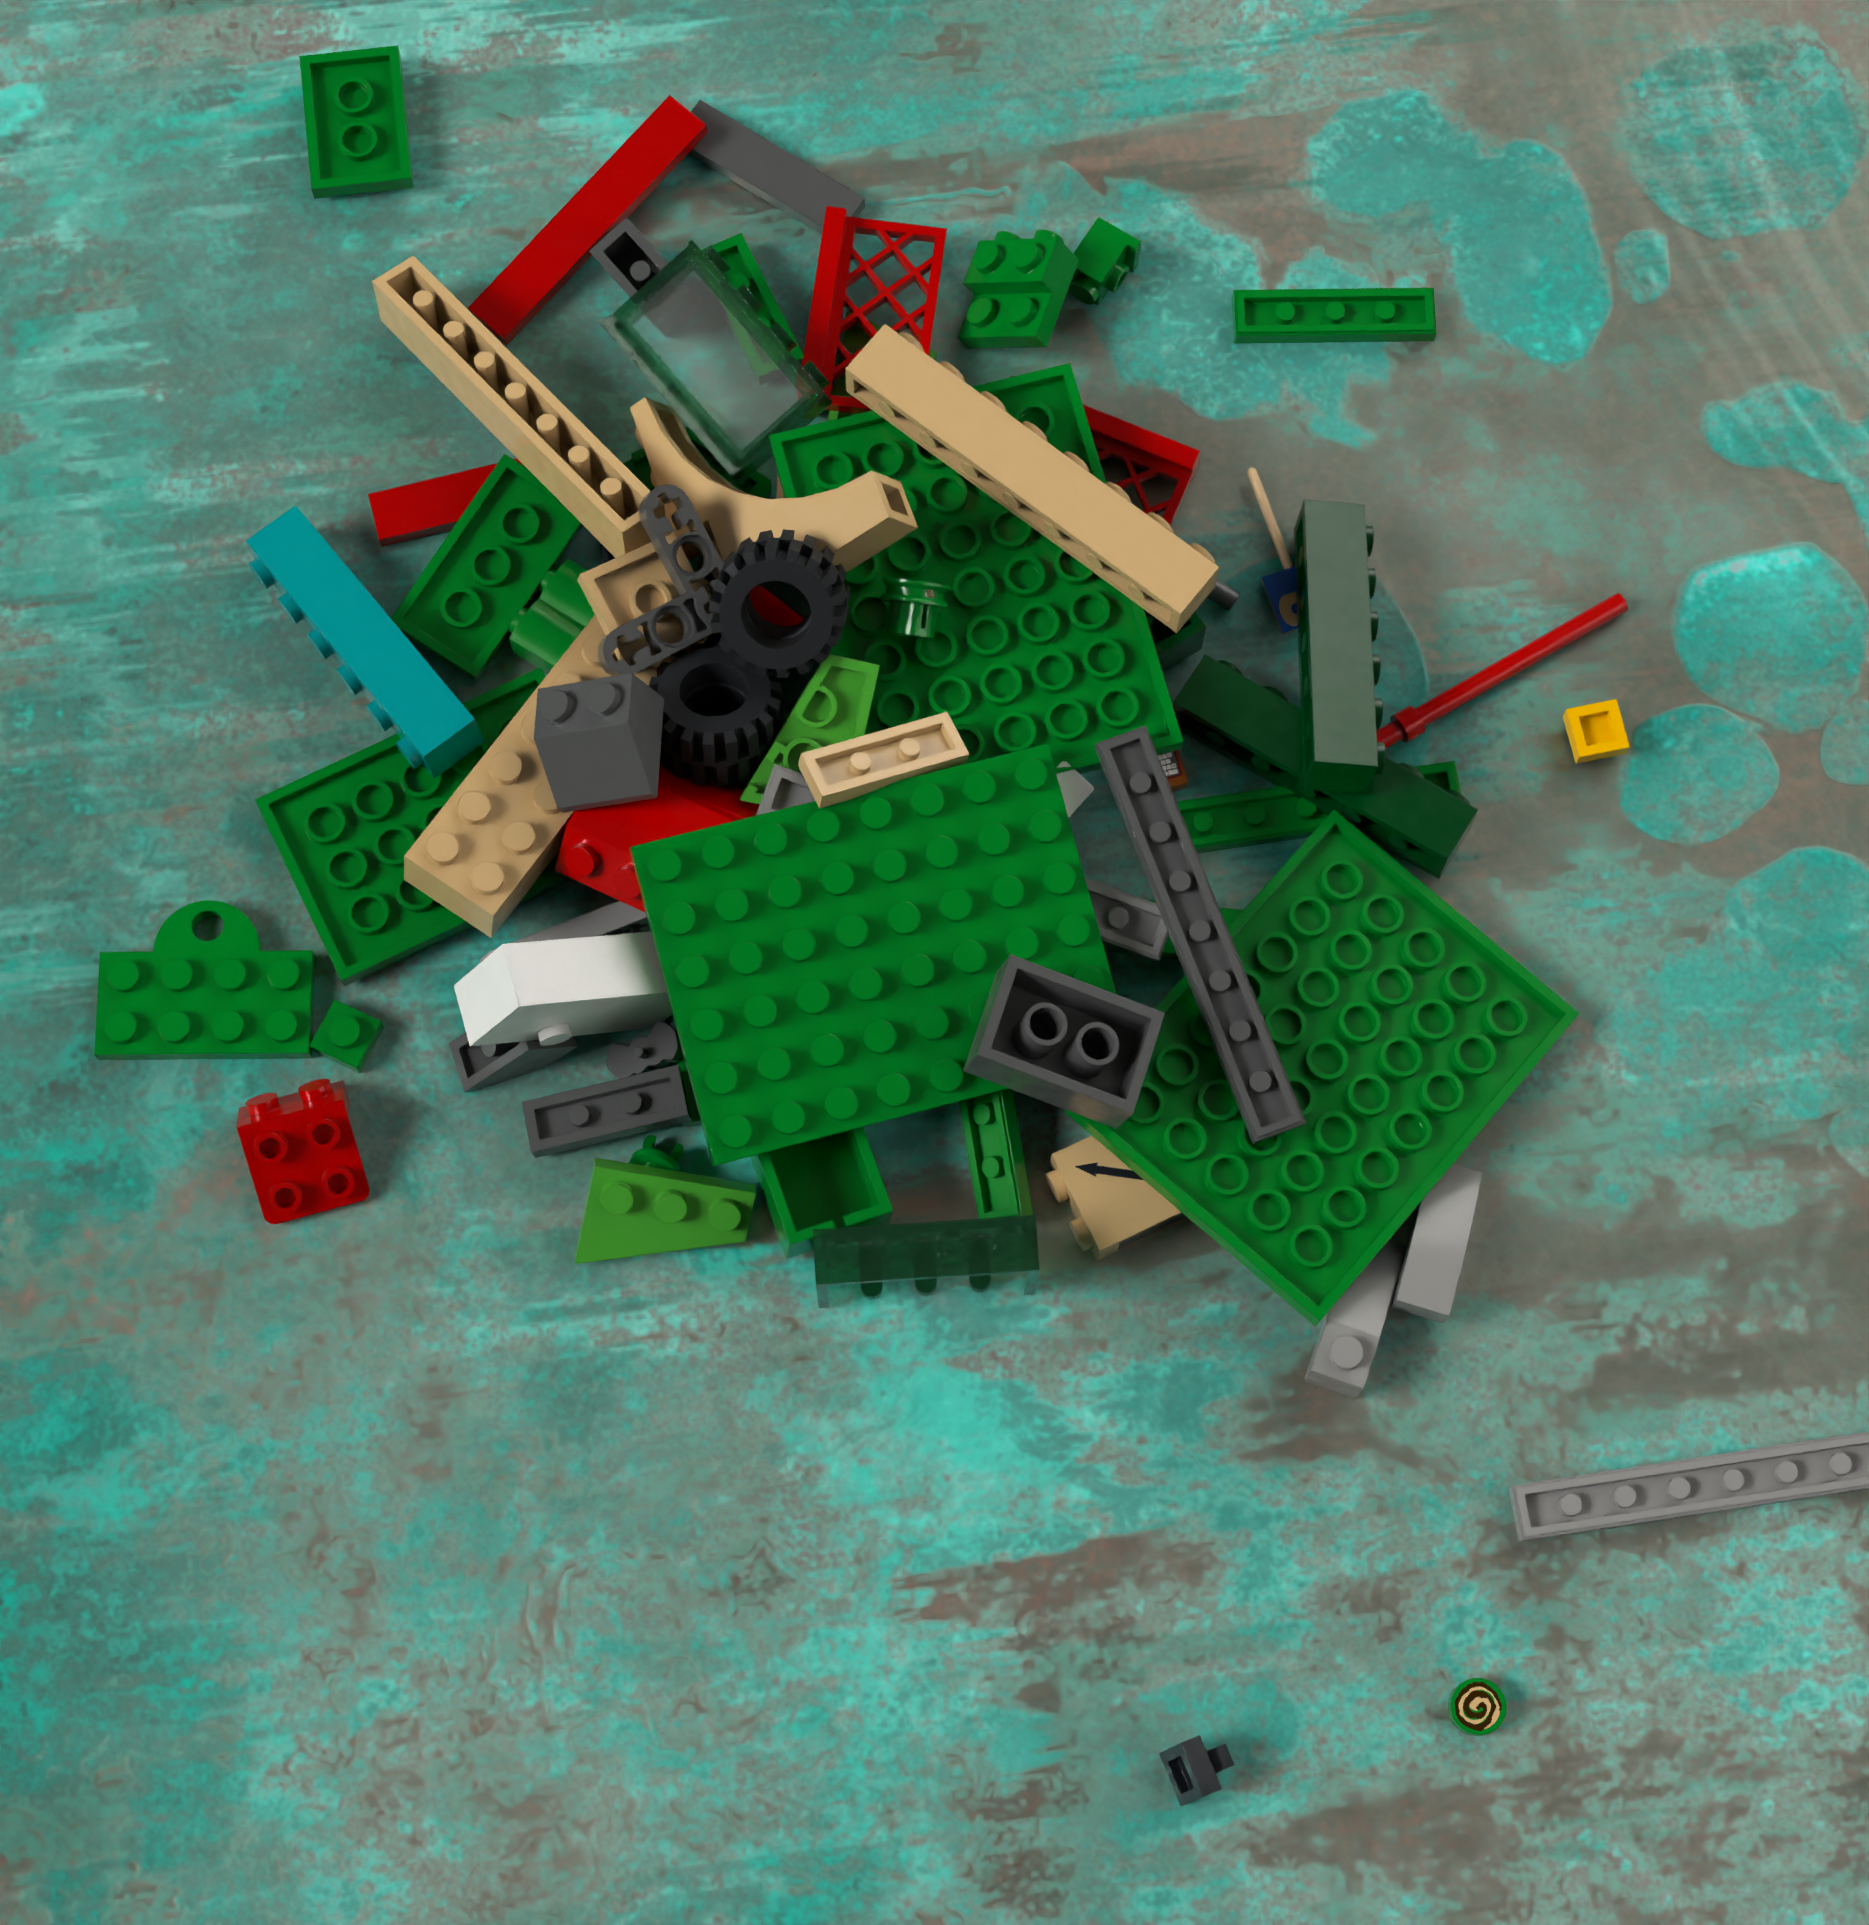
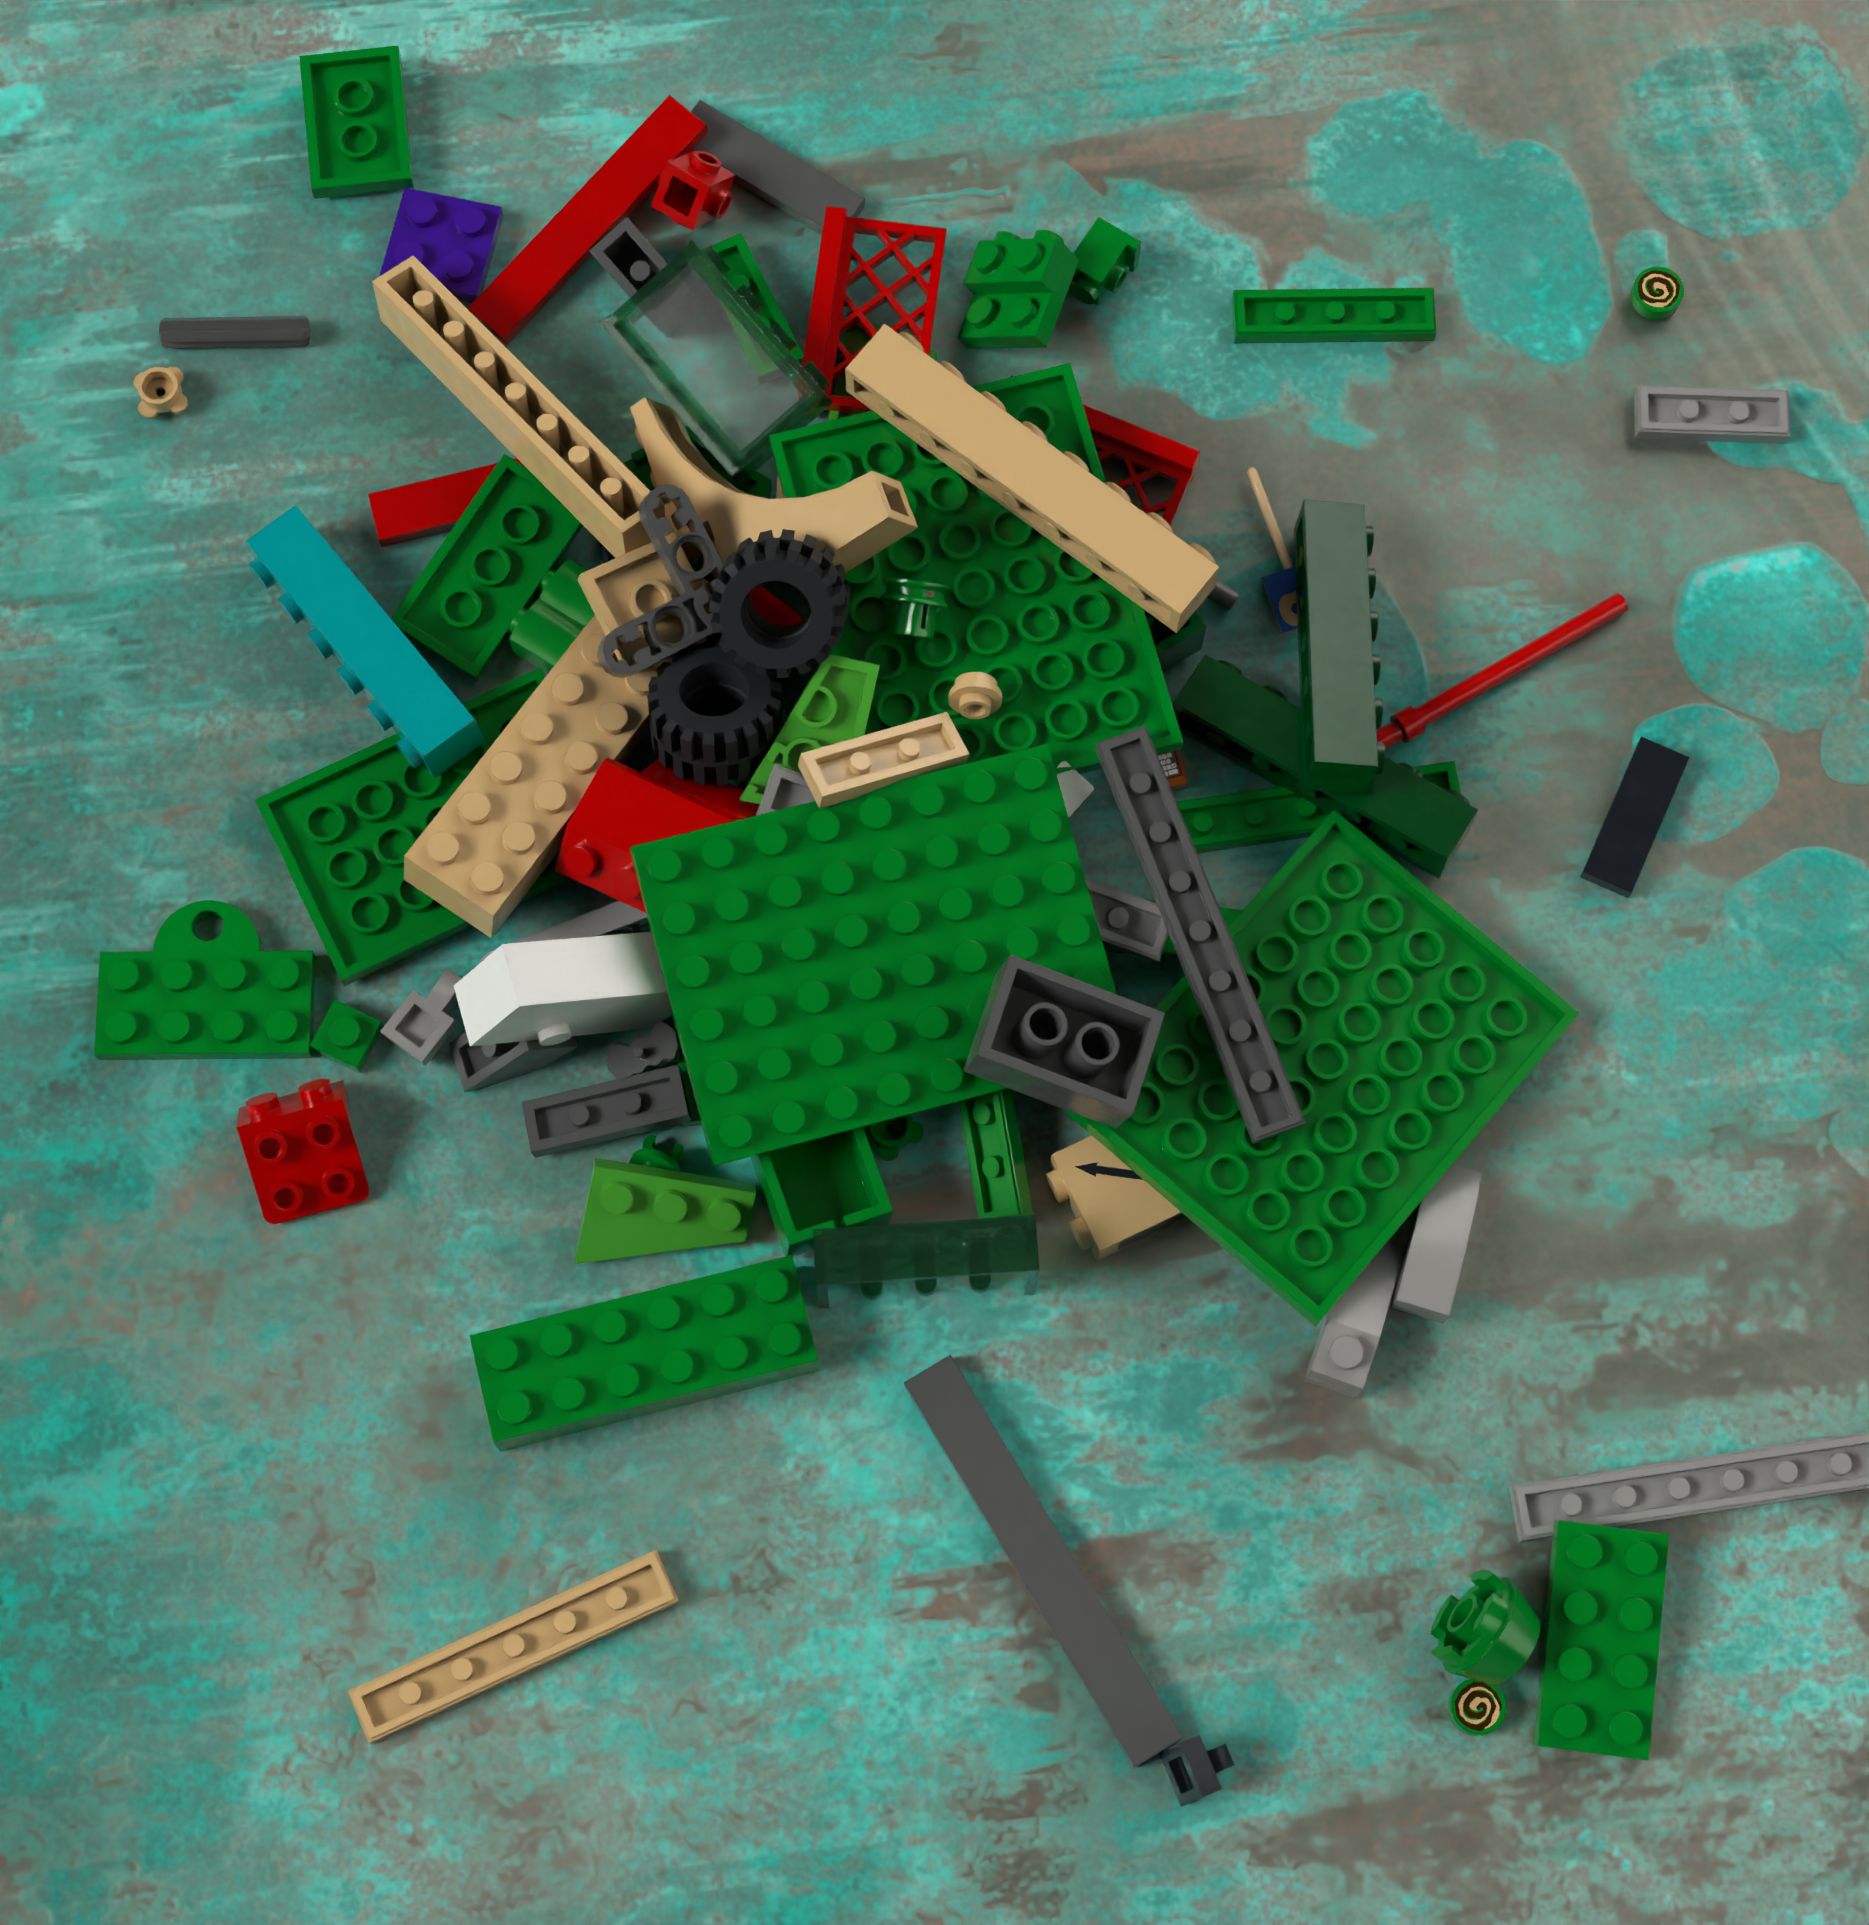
(155, 379): none -> tan plate
(235, 332): none -> dark grey axle
(423, 1023): none -> light grey plate
(448, 237): none -> dark purple plate
(512, 1647): none -> tan tile
(600, 741): dark grey slope -> none
(644, 1353): none -> green brick
(694, 189): none -> red brick
(890, 1144): none -> green plate
(975, 695): none -> tan plate
(1042, 1561): none -> dark grey tile
(1486, 1631): none -> green cone
(1596, 731): yellow plate -> none
(1601, 1640): none -> green plate
(1634, 817): none -> black tile
(1657, 293): none -> tile
(1711, 414): none -> light grey tile

